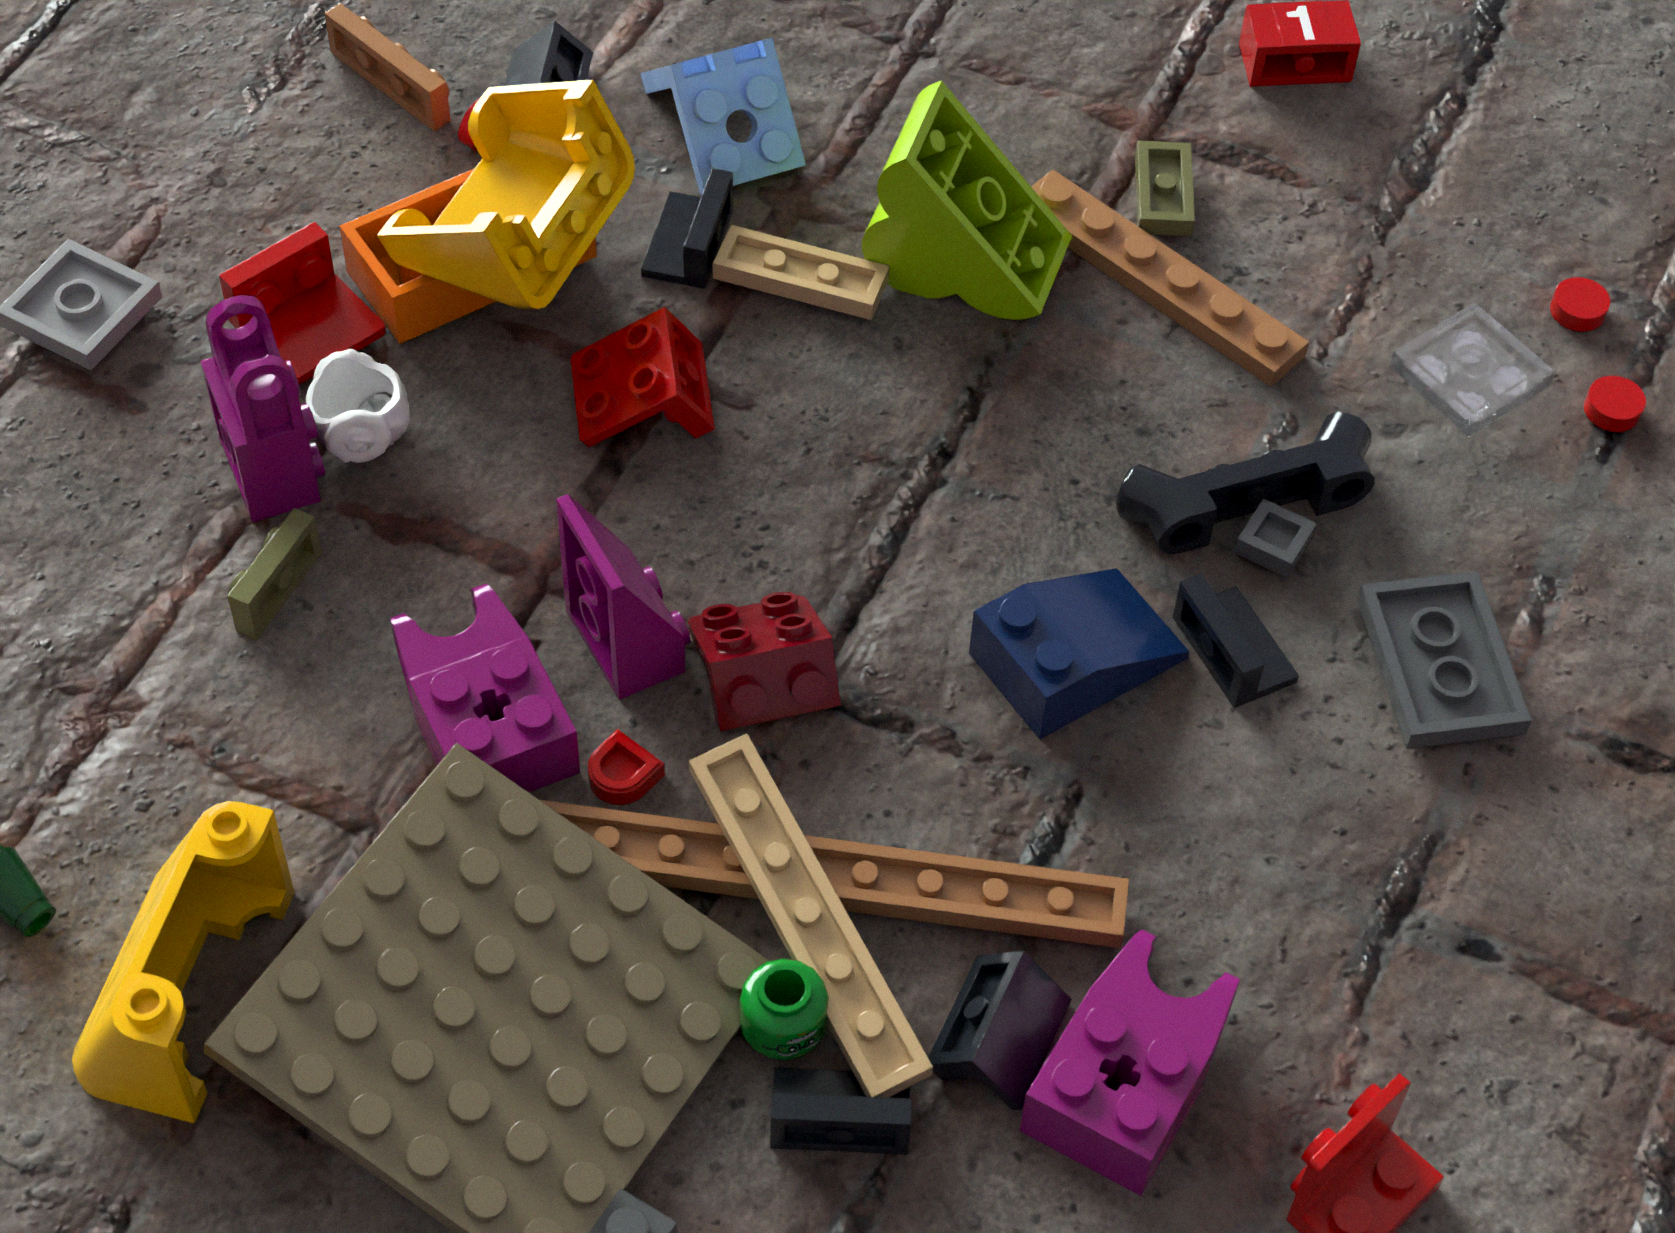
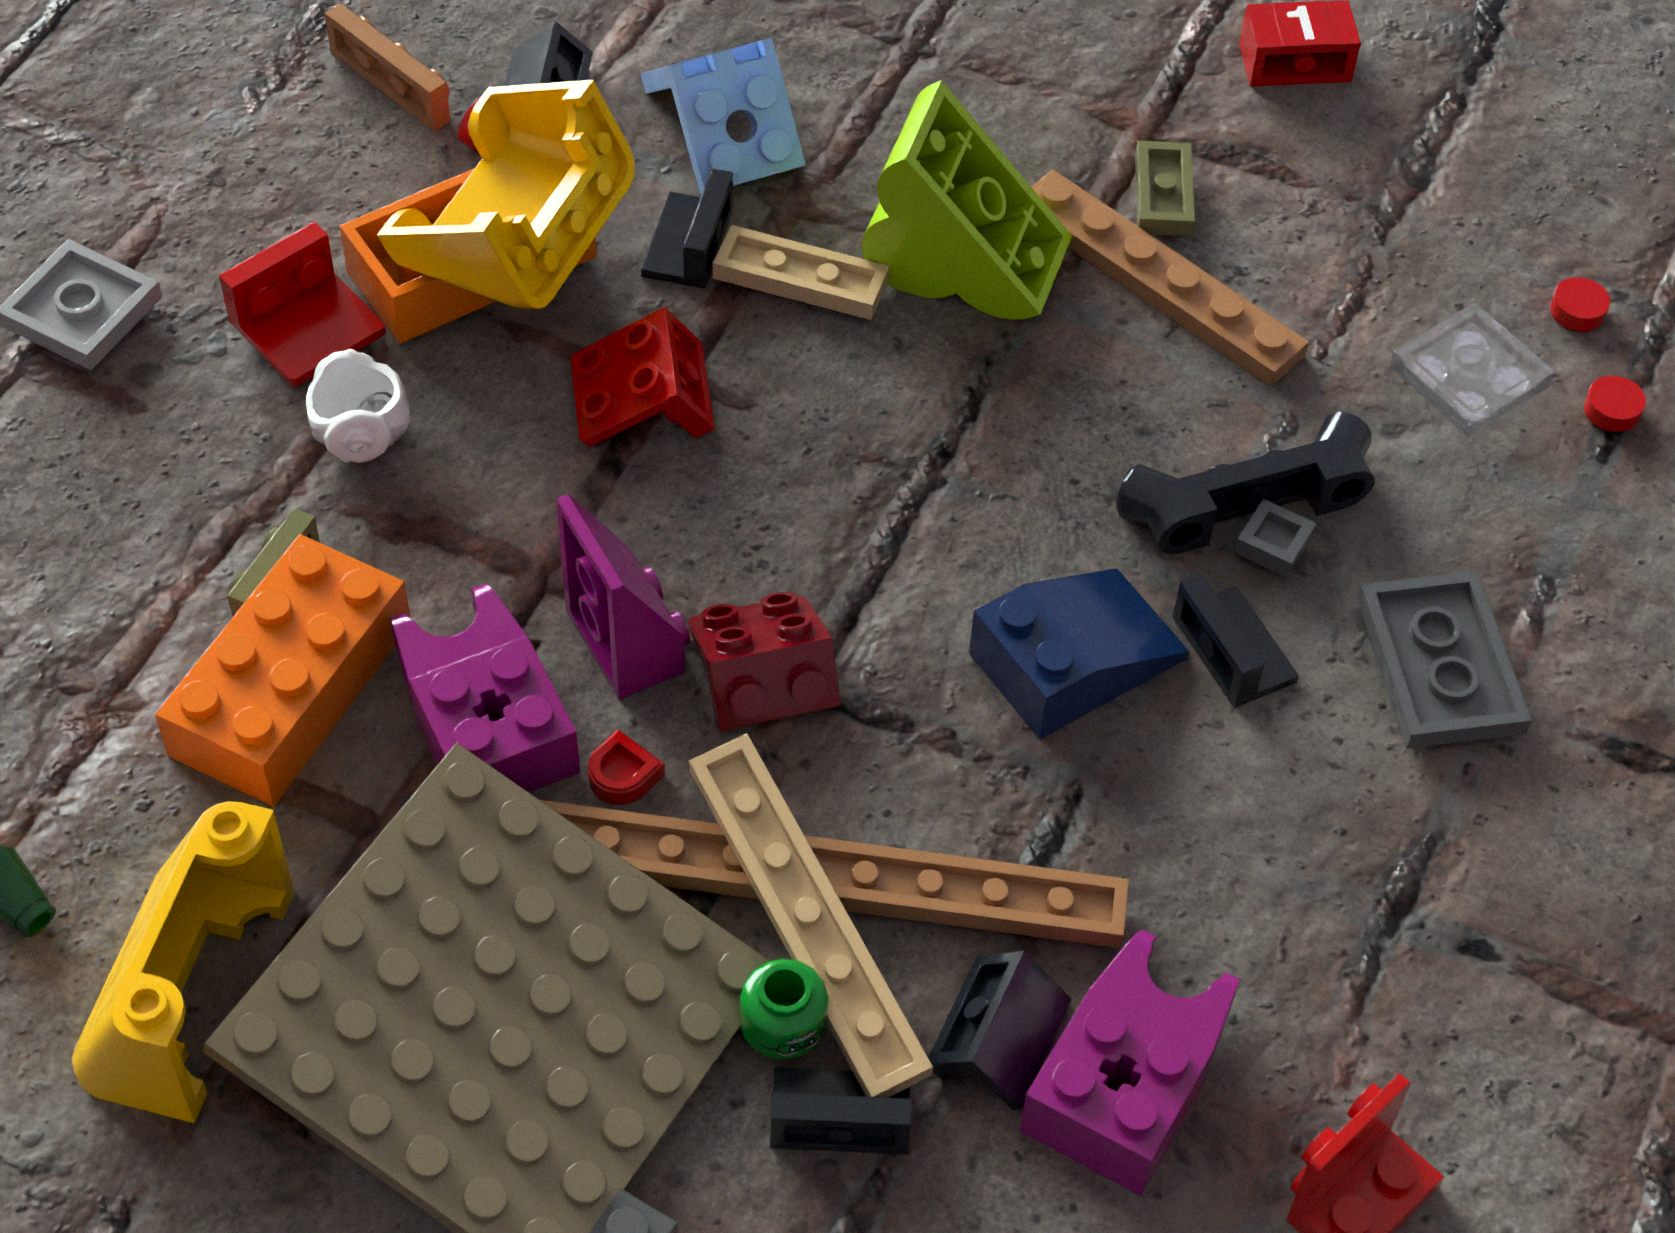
(260, 413): magenta brick -> none
(283, 670): none -> orange brick

